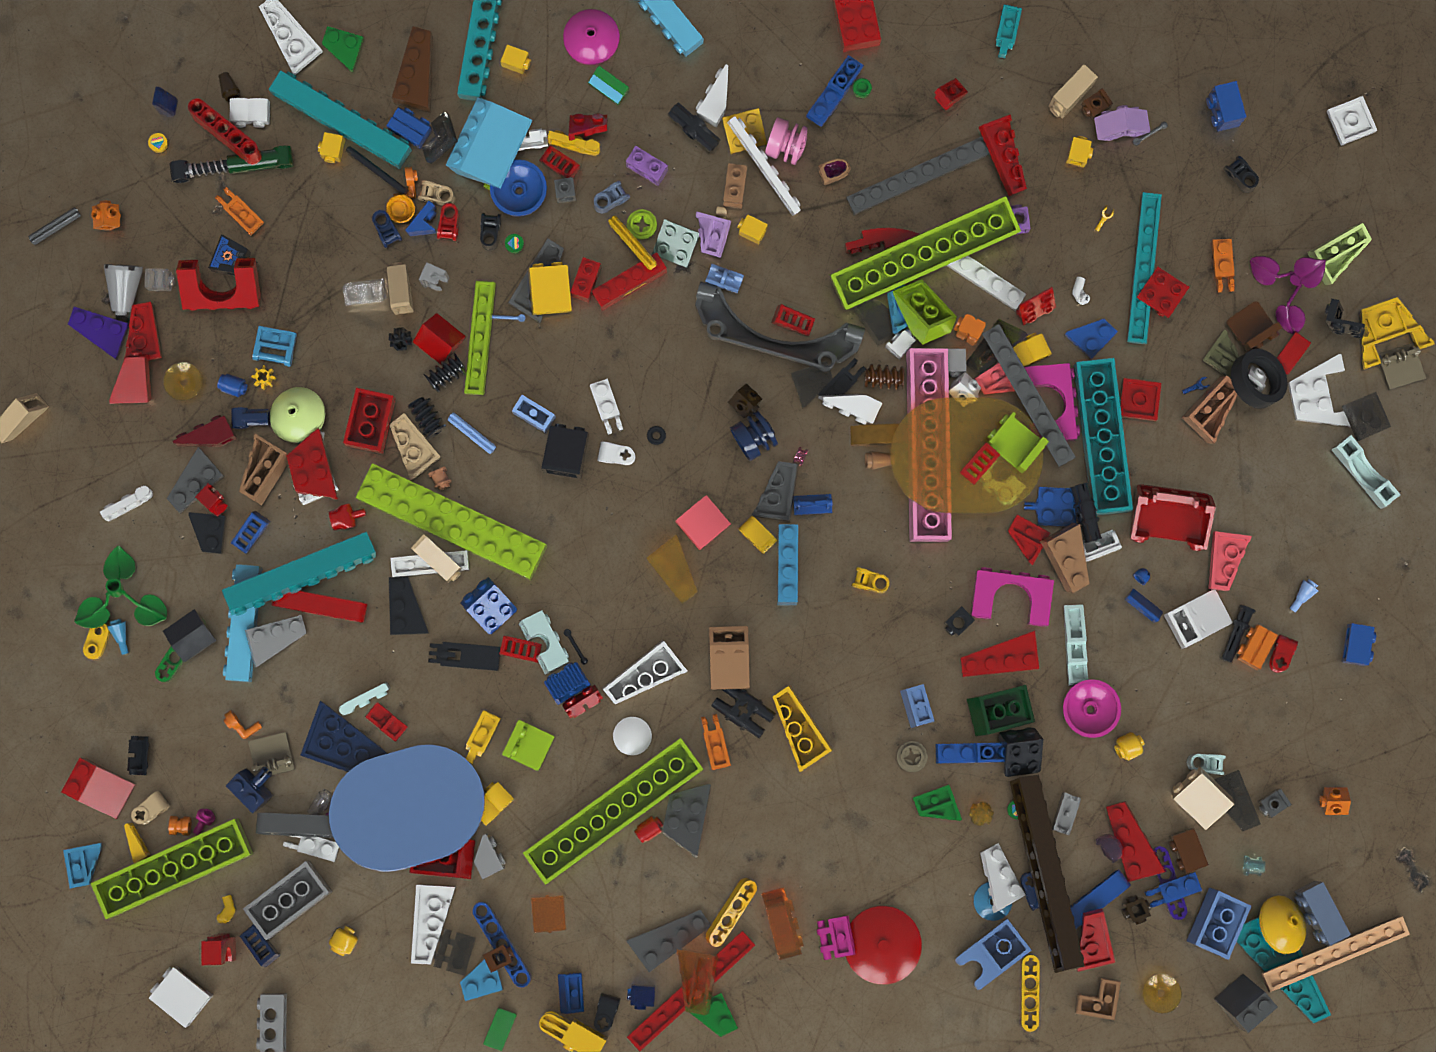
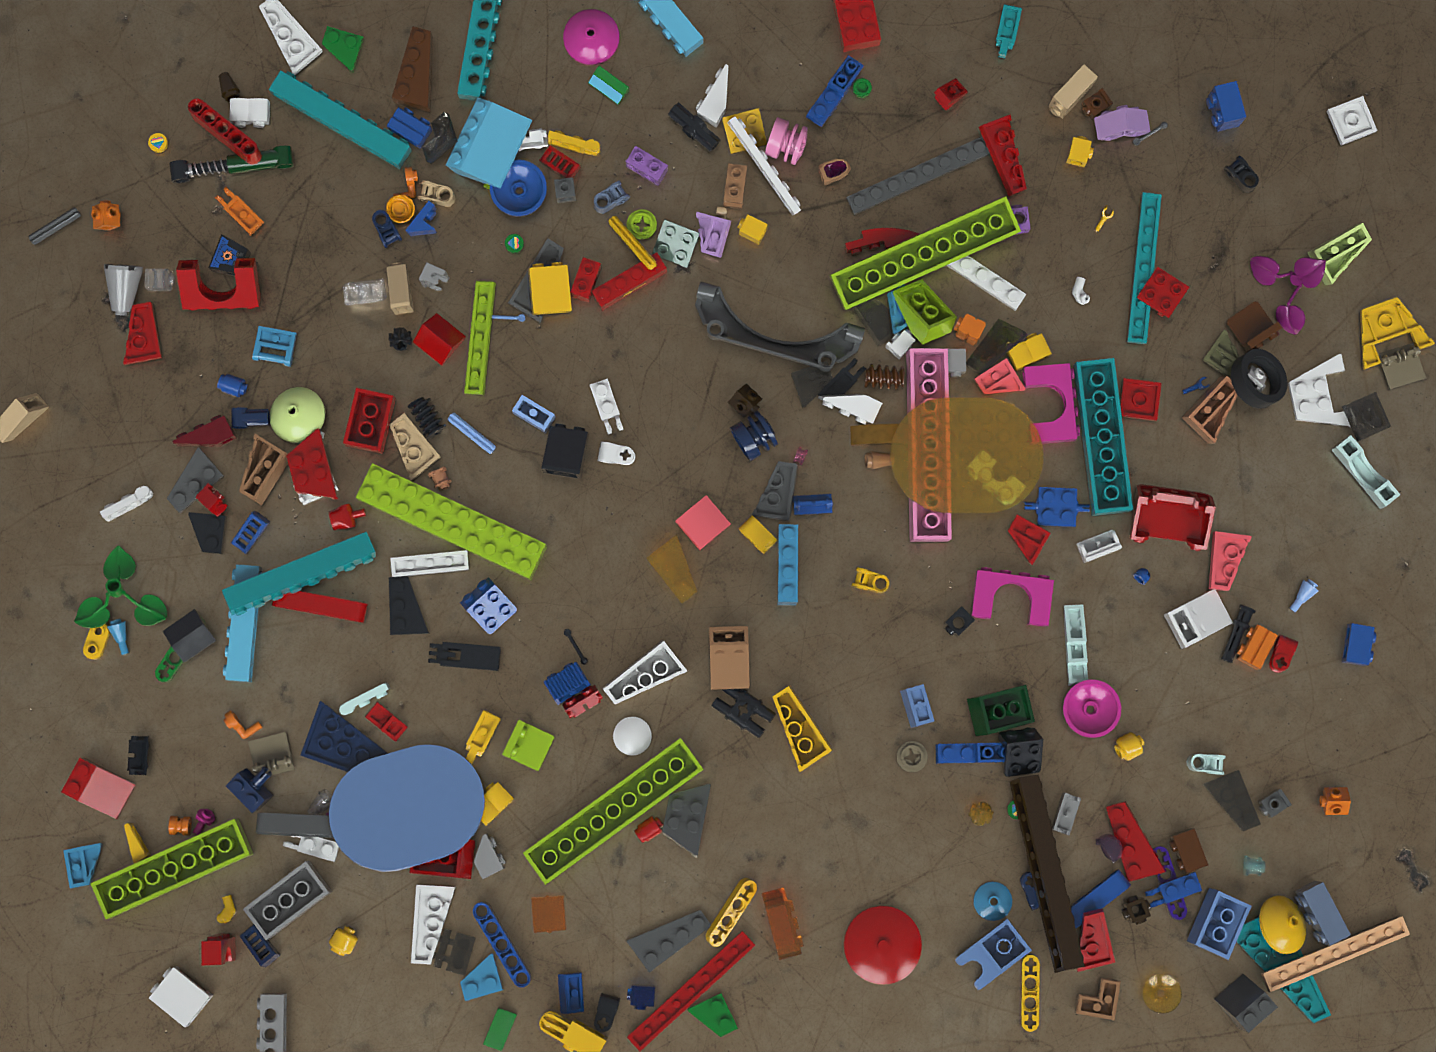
(100, 330): dark purple wing -> none
(133, 380): red slope -> none
(152, 807): tan piece -> none
(164, 102): clear blue slope -> none
(176, 374): clear yellow dish -> none
(257, 376): yellow gear -> none
(273, 637): light grey wing -> none
(331, 147): yellow brick -> none
(375, 169): black bar -> none
(436, 559): tan slope -> none
(445, 373): black piece -> none
(448, 226): red piece -> none
(490, 227): black piece -> none
(492, 961): reddish brown brick -> none
(503, 651): red slope -> none
(515, 59): yellow brick -> none
(539, 626): light aqua arch -> none
(587, 124): red wing -> none
(654, 429): black plate -> none
(698, 979): clear orange wedge -> none
(715, 744): orange hinge -> none
(724, 278): medium blue hips -> none
(790, 326): red slope -> none
(840, 935): dark pink plate -> none
(938, 804): green wing -> none
(964, 387): white brick -> none
(990, 450): red slope -> none
(1001, 878): white wing -> none
(1008, 656): red wing -> none
(1016, 442): lime panel -> none
(1029, 395): dark grey plate -> none
(1036, 306): red hinge -> none
(1068, 557): medium nougat wedge -> none
(1086, 512): black pin -> none
(1092, 337): blue wing -> none
(1144, 606): blue slope -> none
(1202, 797): tan brick -> none
(1223, 263): orange hinge -> none
(1293, 351): red slope -> none
(1334, 314): black bracket -> none

